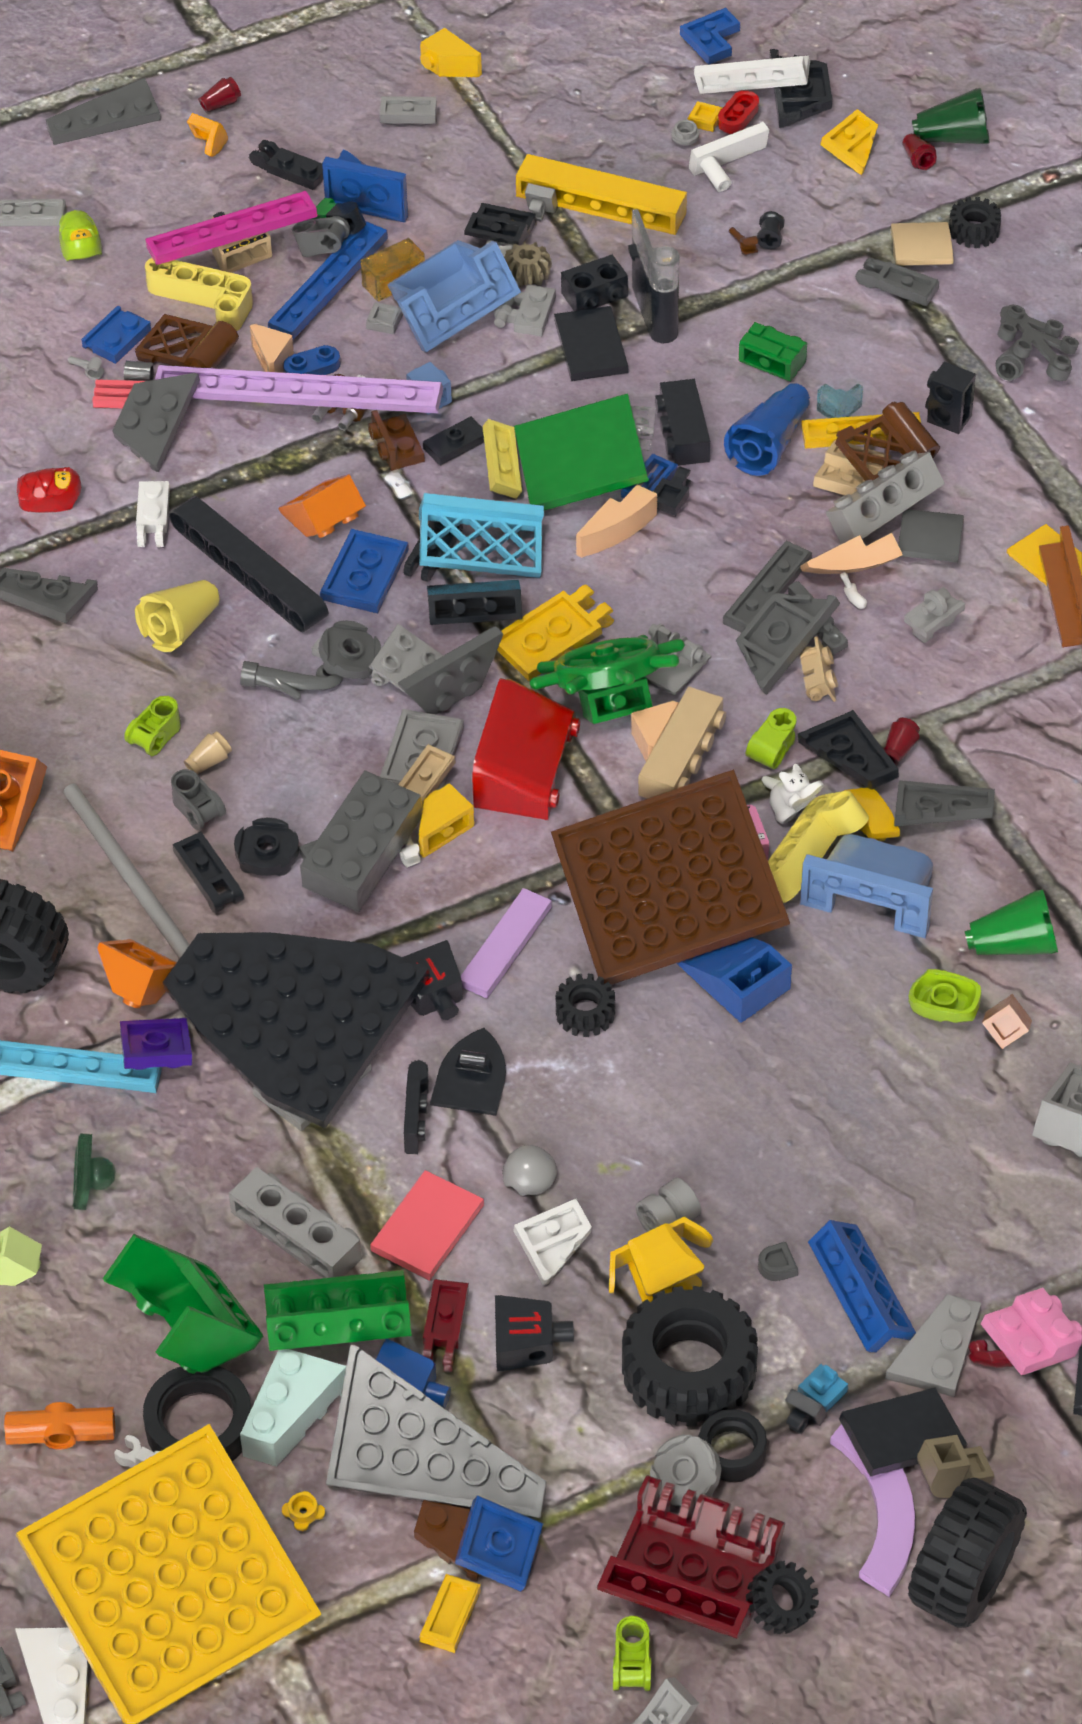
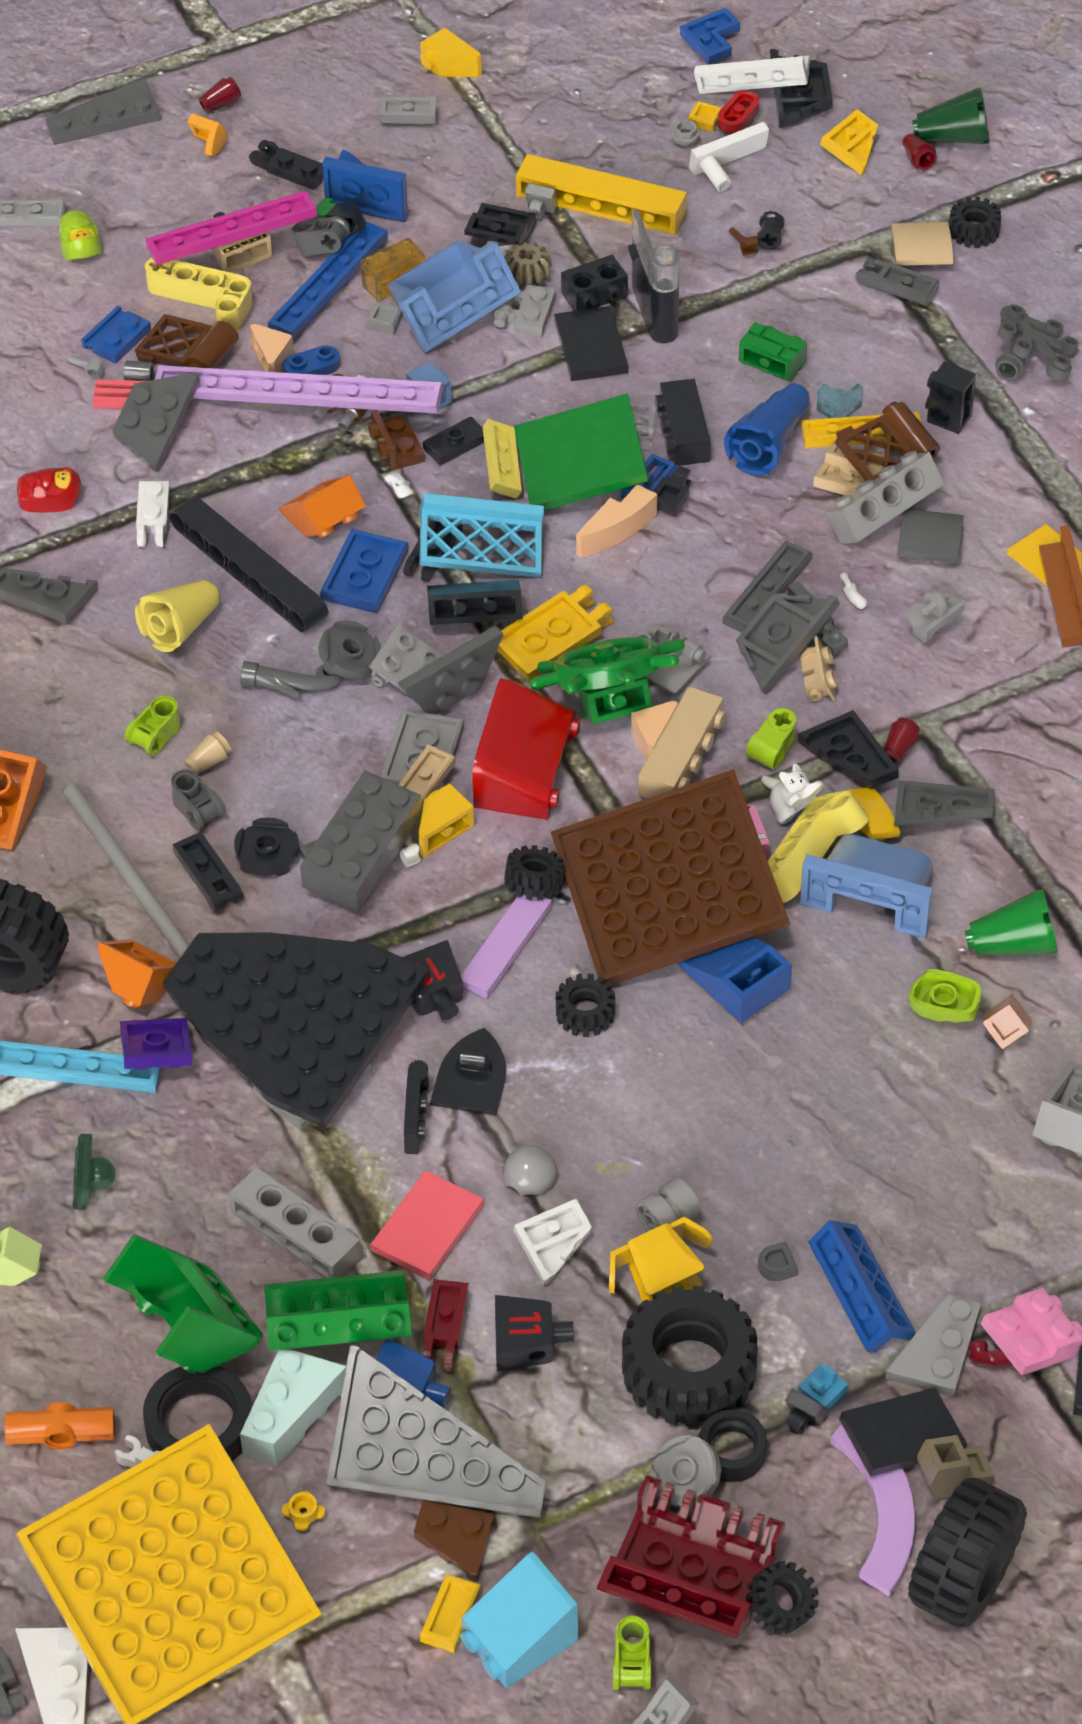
(498, 1543): blue tile -> none
(521, 1622): none -> medium azure slope
(534, 872): none -> black tyre
(854, 556): light nougat slope -> none

